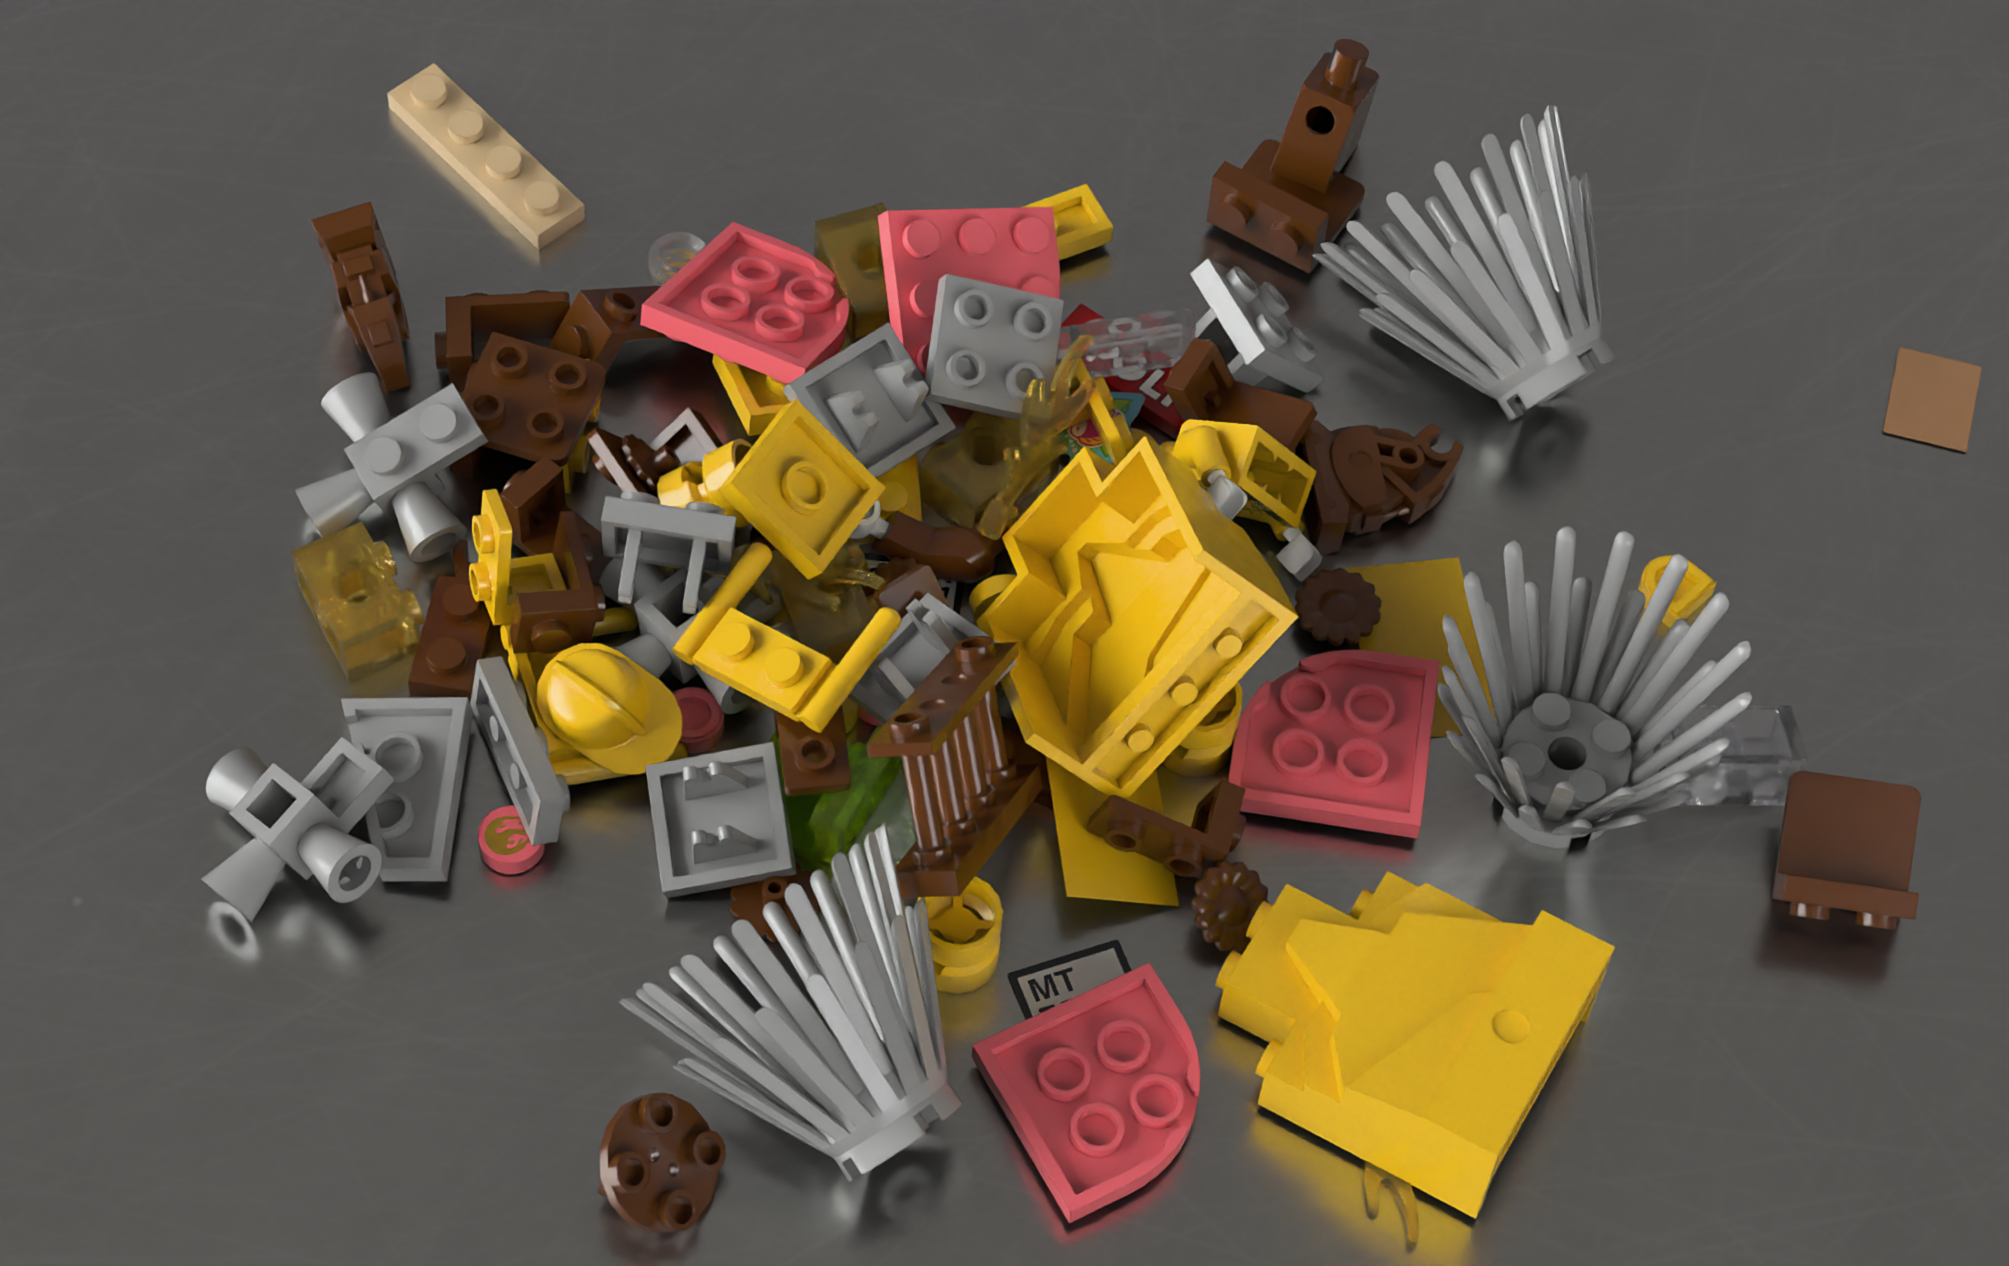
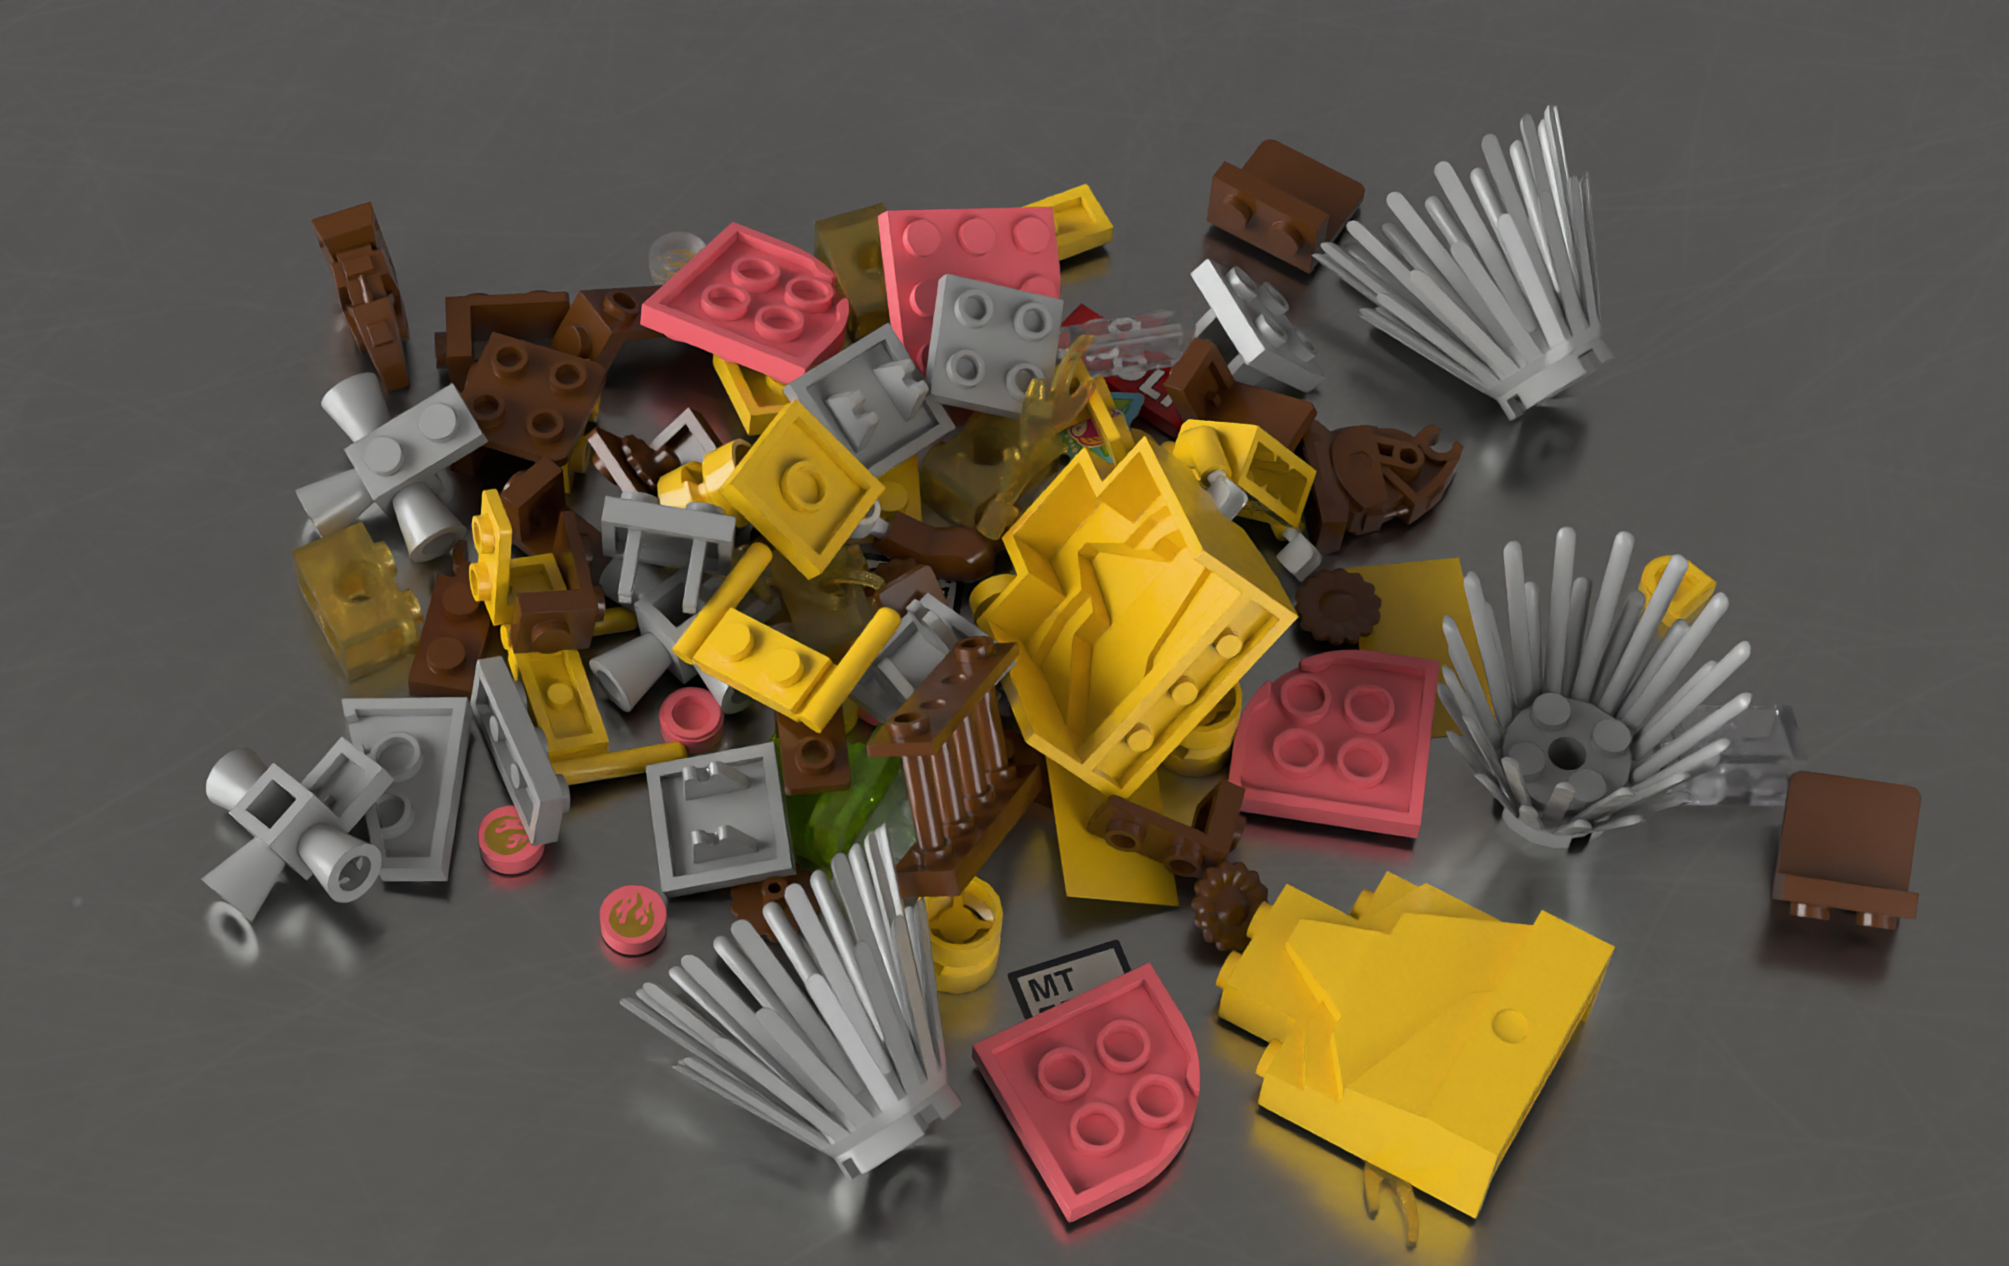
(486, 156): tan plate -> none
(609, 708): yellow piece -> none
(633, 919): none -> coral tile
(675, 1138): reddish brown plate -> none
(1327, 117): reddish brown torso -> none
(1932, 399): medium nougat sticker -> none

